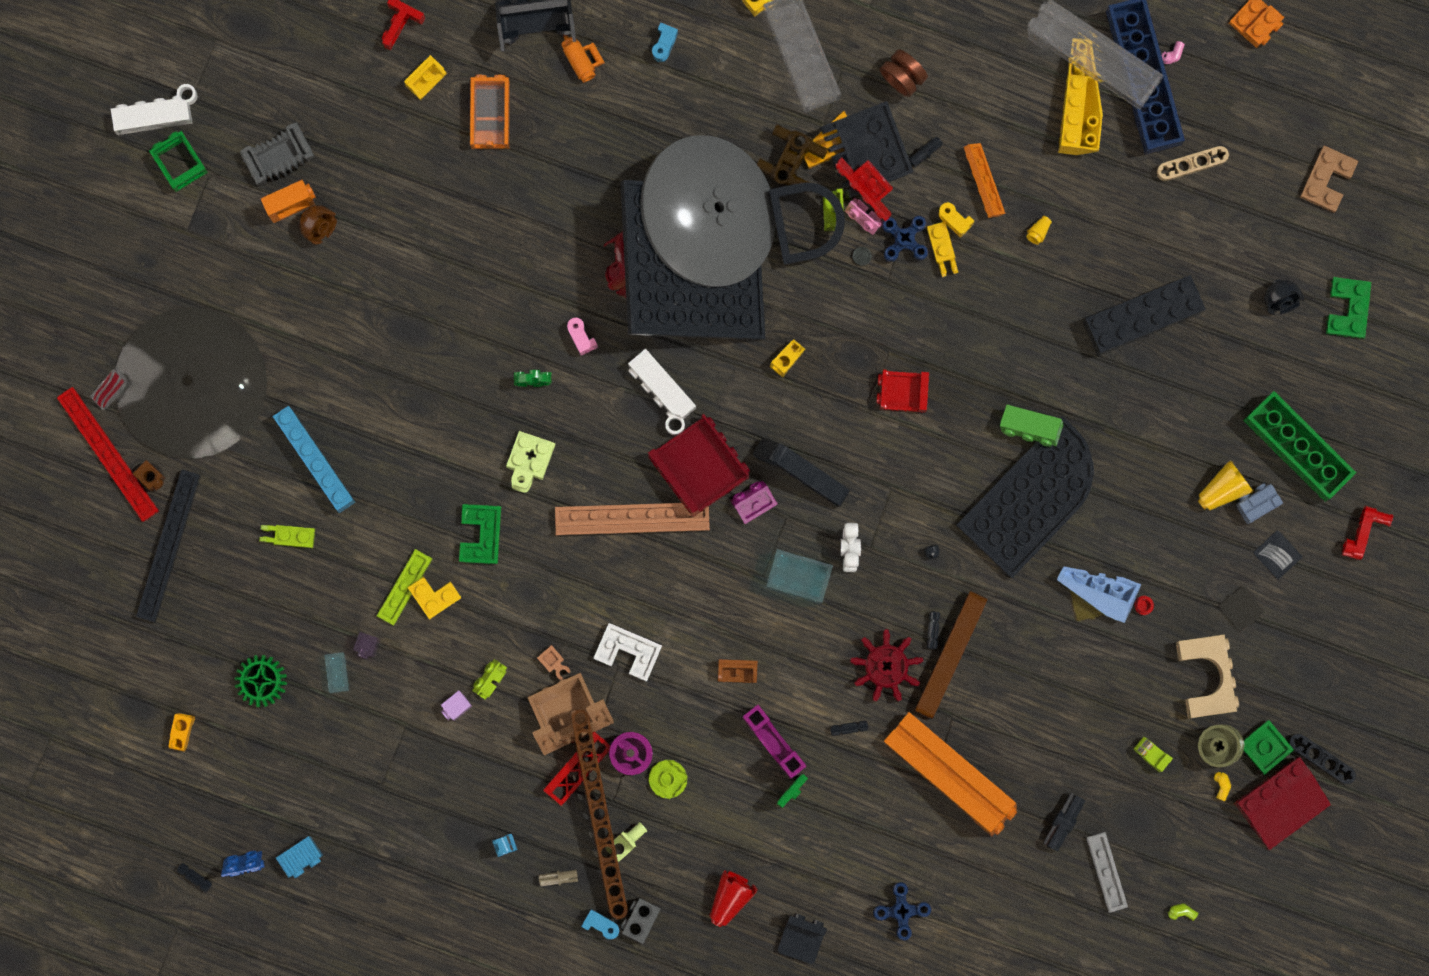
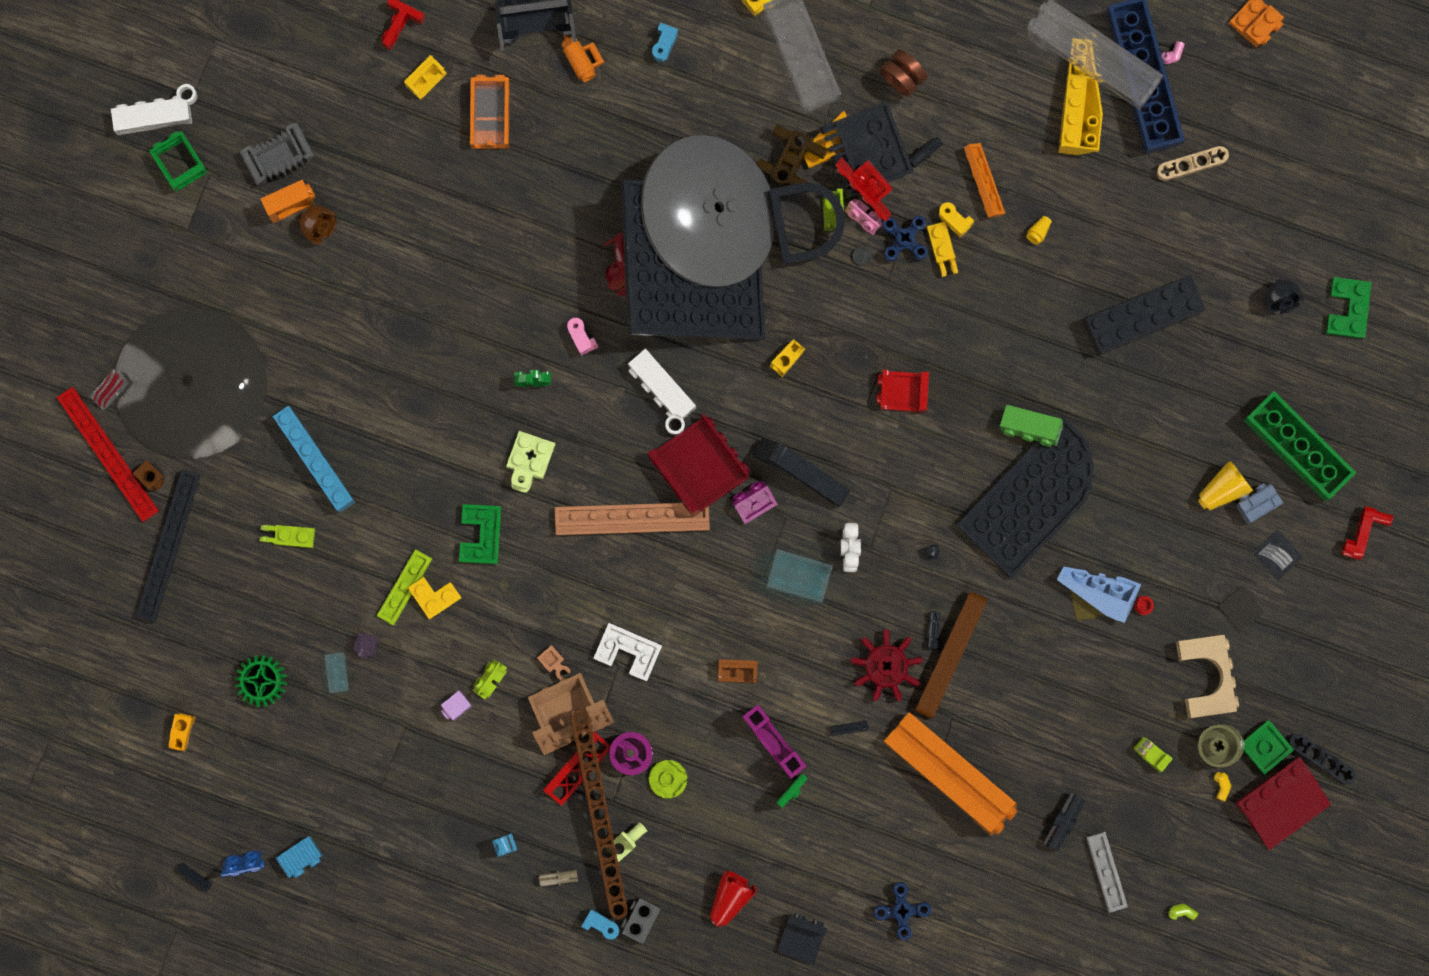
(1327, 163): medium nougat plate -> none

